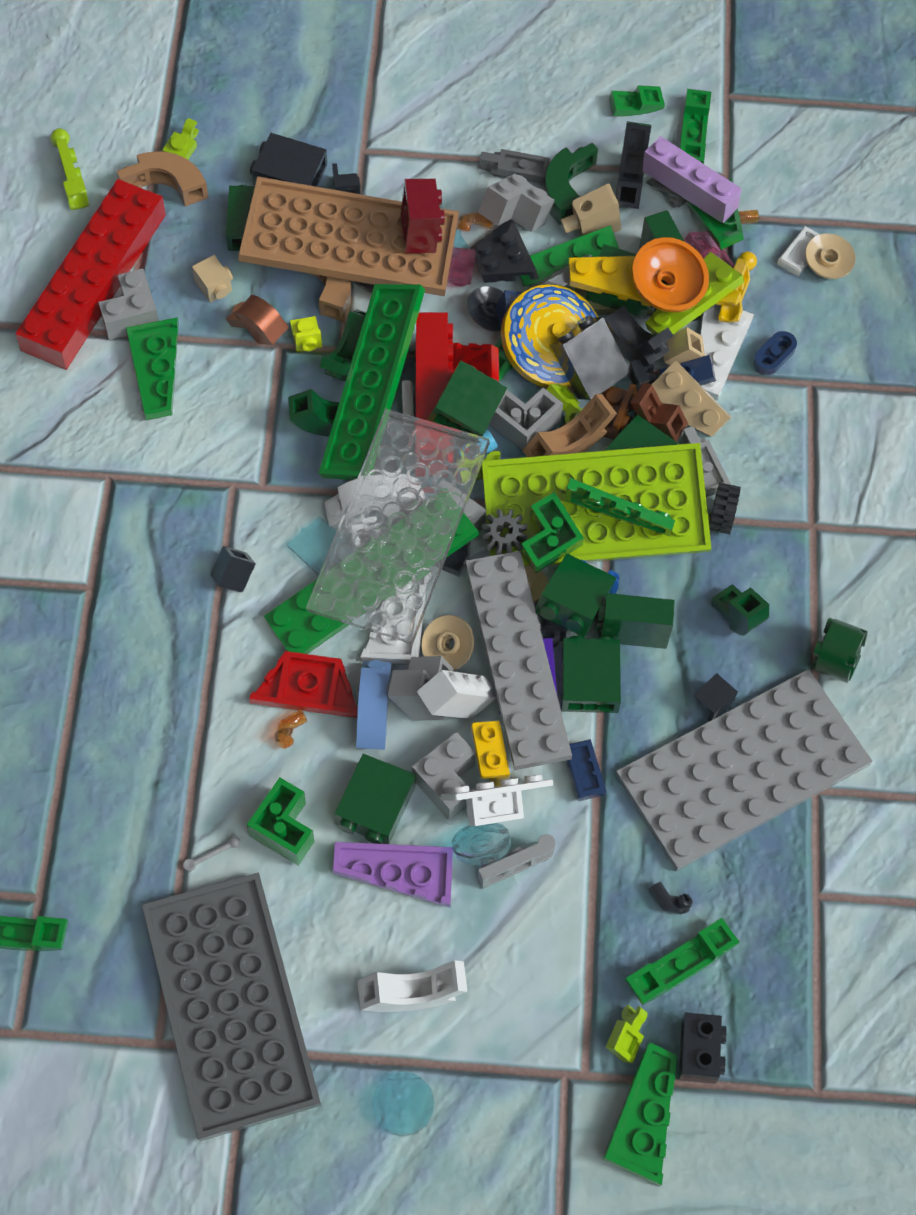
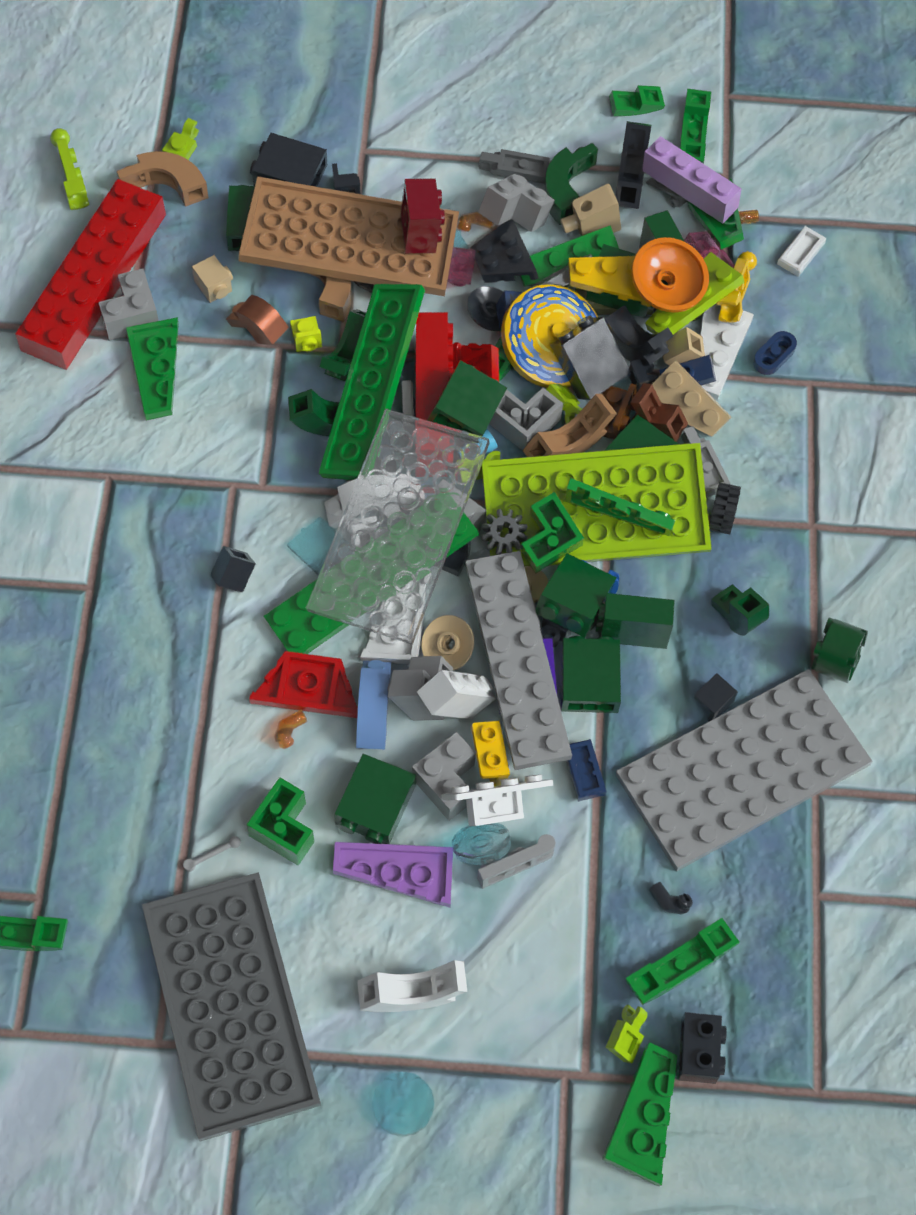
(834, 249): tan dish -> none

